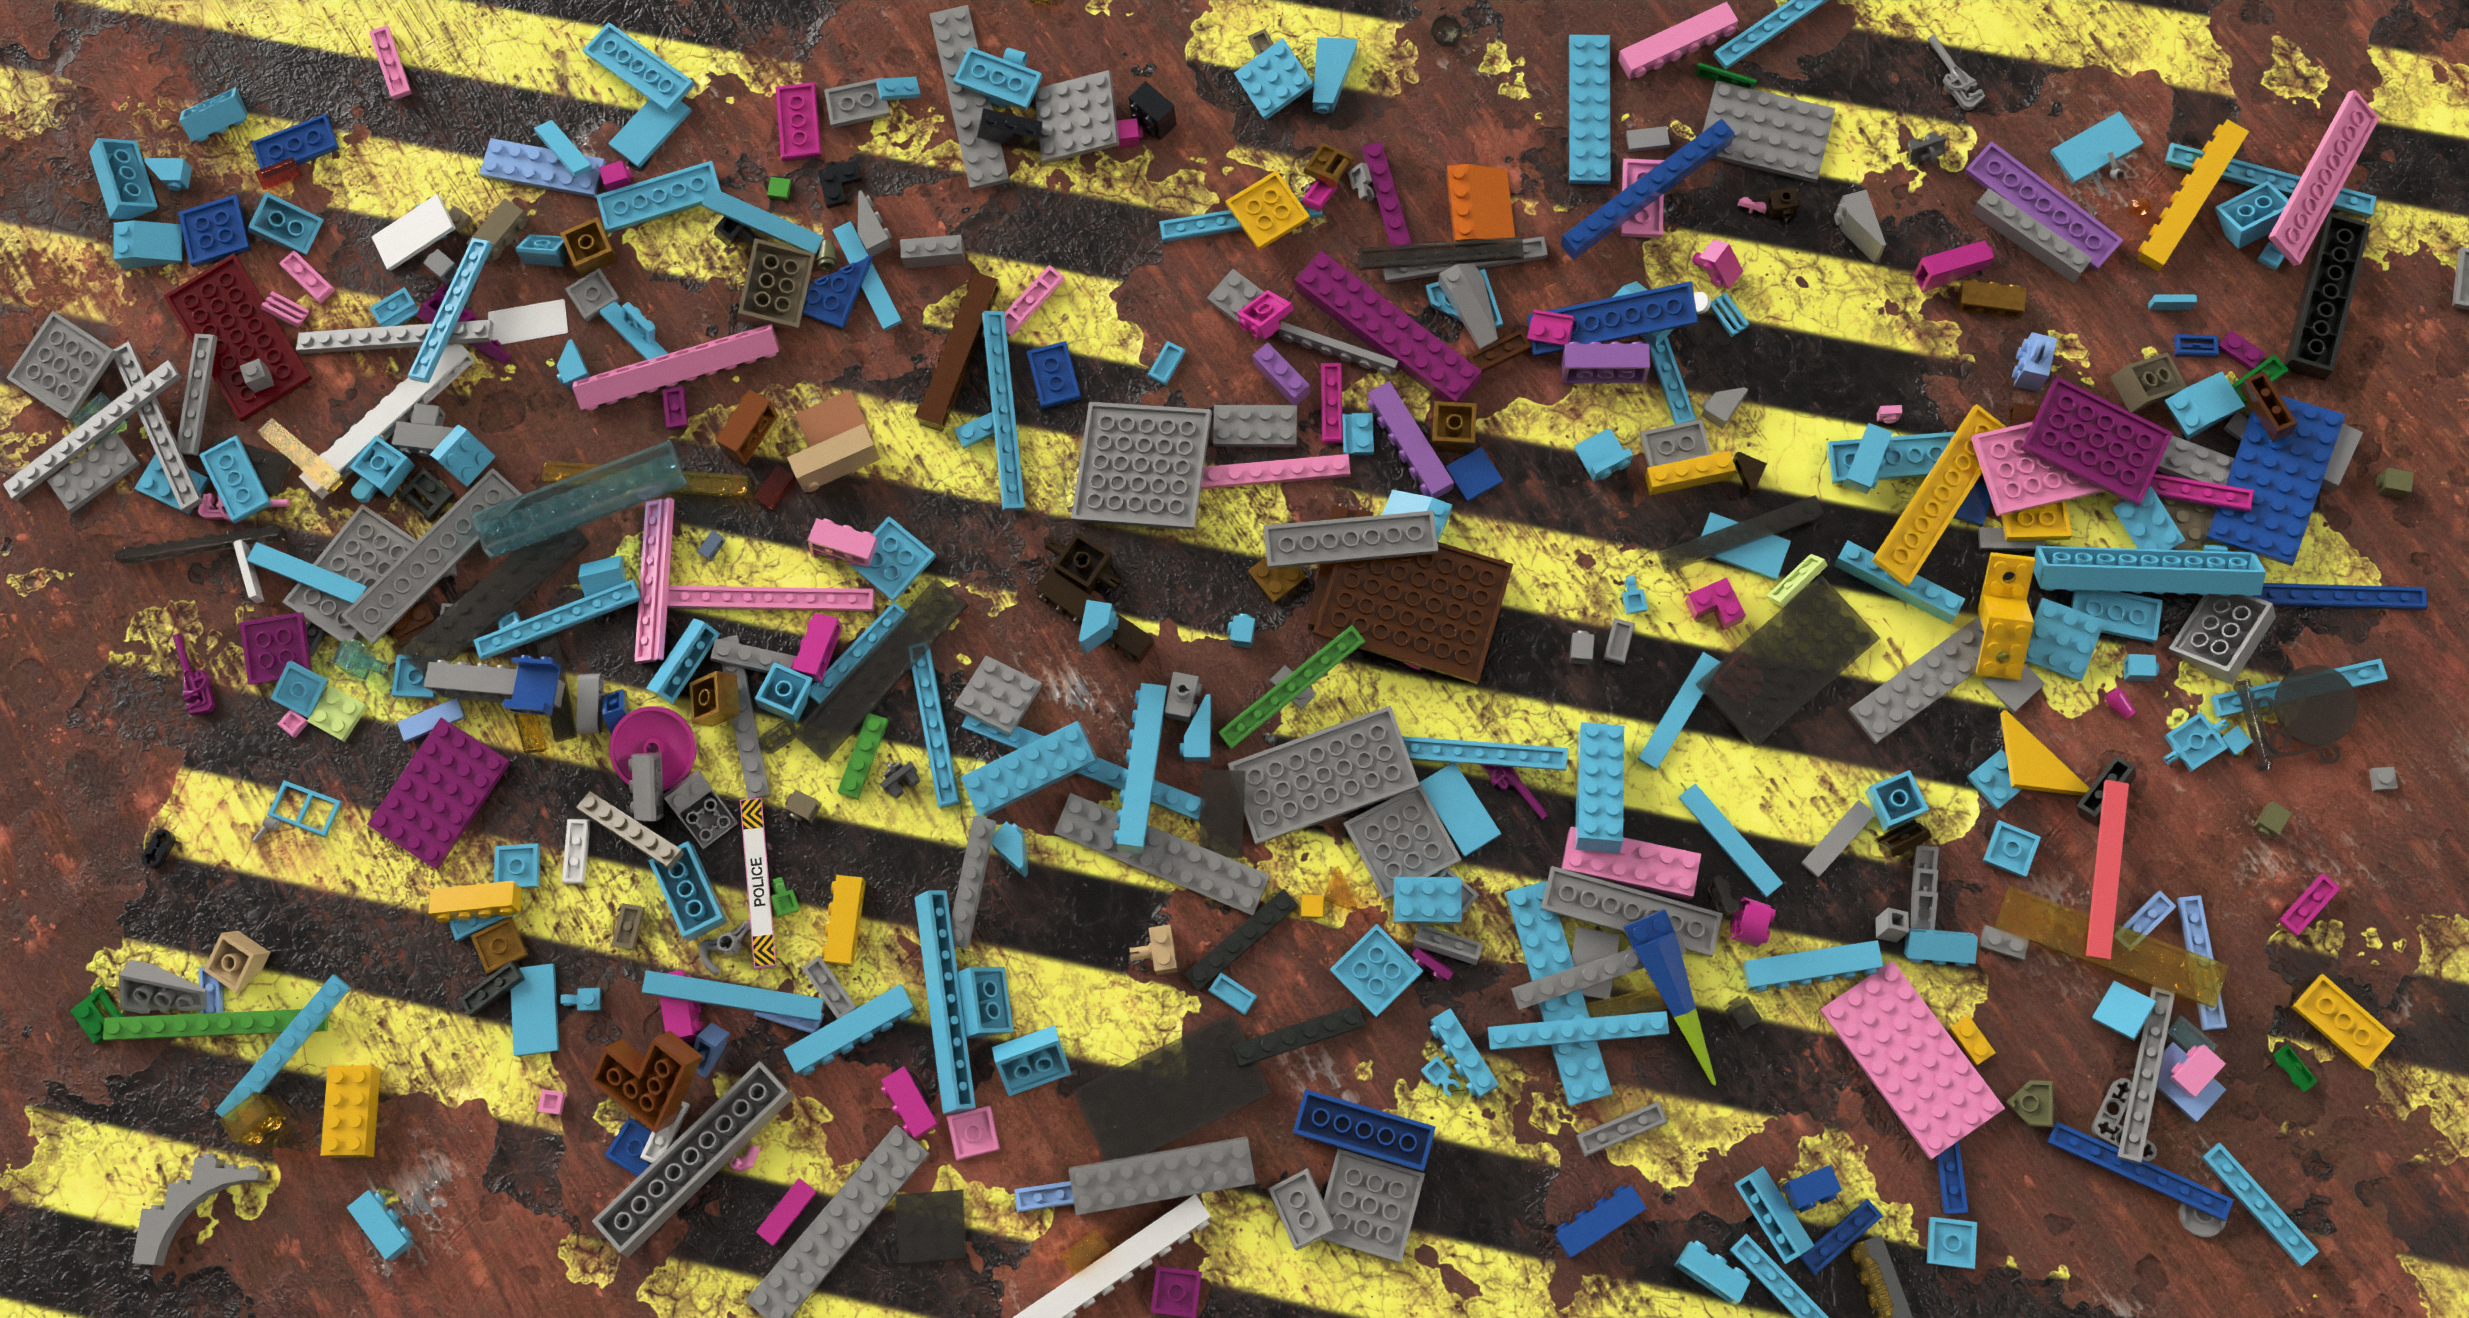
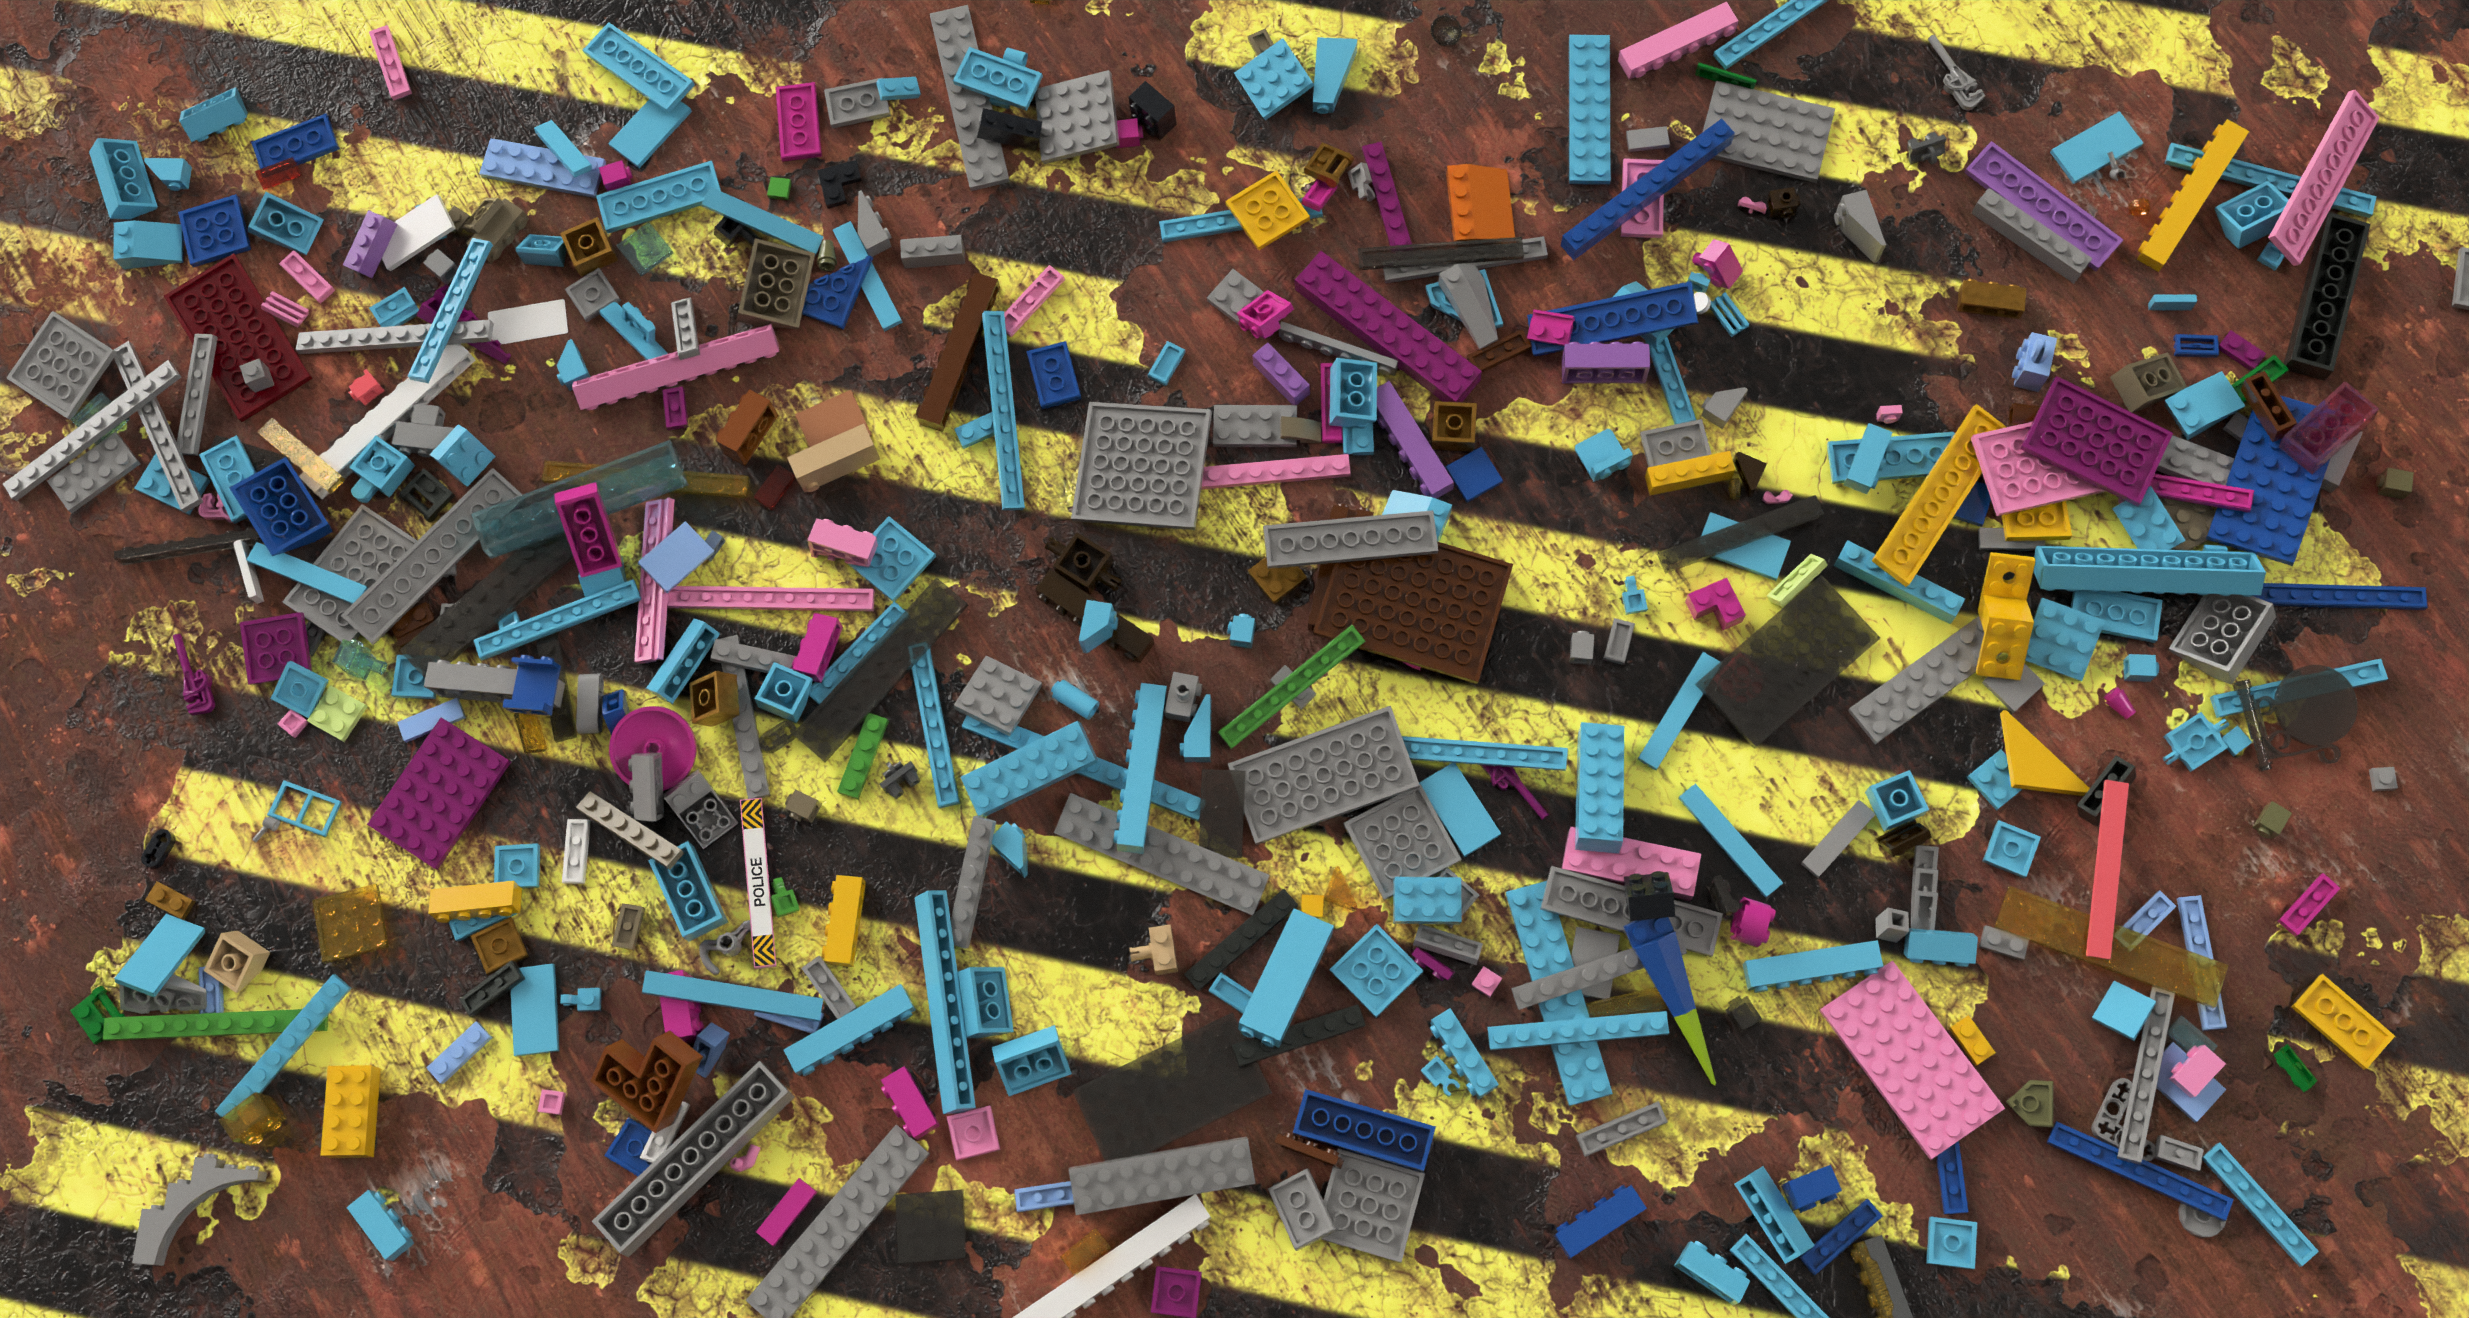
(160, 955): none -> medium azure tile
(170, 900): none -> pearl gold plate
(280, 508): none -> blue slope
(350, 923): none -> clear yellow plate
(365, 388): none -> coral brick
(370, 244): none -> medium lavender brick
(459, 1052): none -> light blue plate
(482, 215): none -> dark tan tile
(588, 529): none -> dark pink brick
(644, 249): none -> clear light blue tile
(676, 557): none -> light blue tile
(685, 328): none -> light grey tile
(1075, 699): none -> medium azure brick
(1285, 978): none -> medium azure brick
(1300, 429): none -> dark tan slope
(1309, 1149): none -> reddish brown plate
(1353, 392): none -> medium azure slope
(1486, 981): none -> bright pink plate
(1649, 896): none -> black brick
(1699, 281): none -> medium azure plate
(1734, 488): none -> clear yellow tile
(1784, 497): none -> bright pink piece
(1952, 265): dark pink slope -> none
(2178, 1153): none -> light grey plate
(2328, 427): none -> clear pink brick

